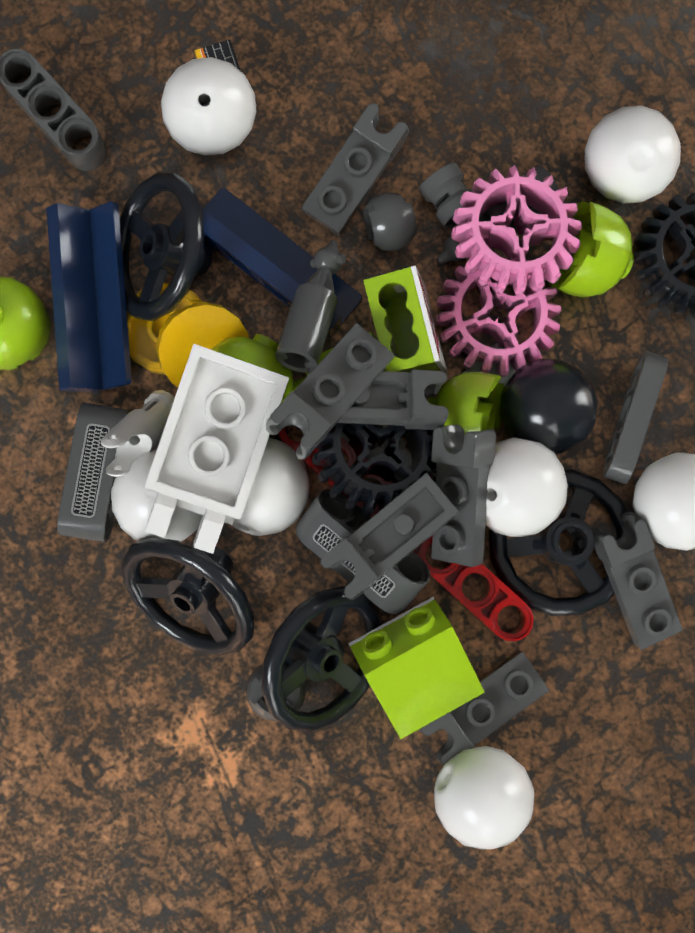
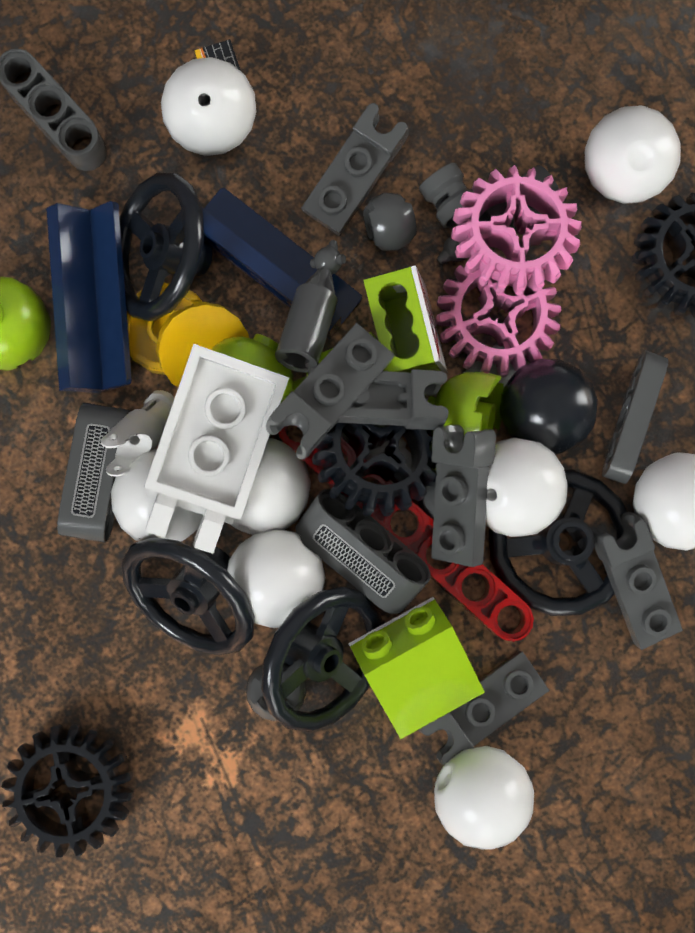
(70, 809): none -> black gear
(276, 574): none -> white piece
(392, 534): dark grey plate -> none
(603, 253): lime cylinder -> none

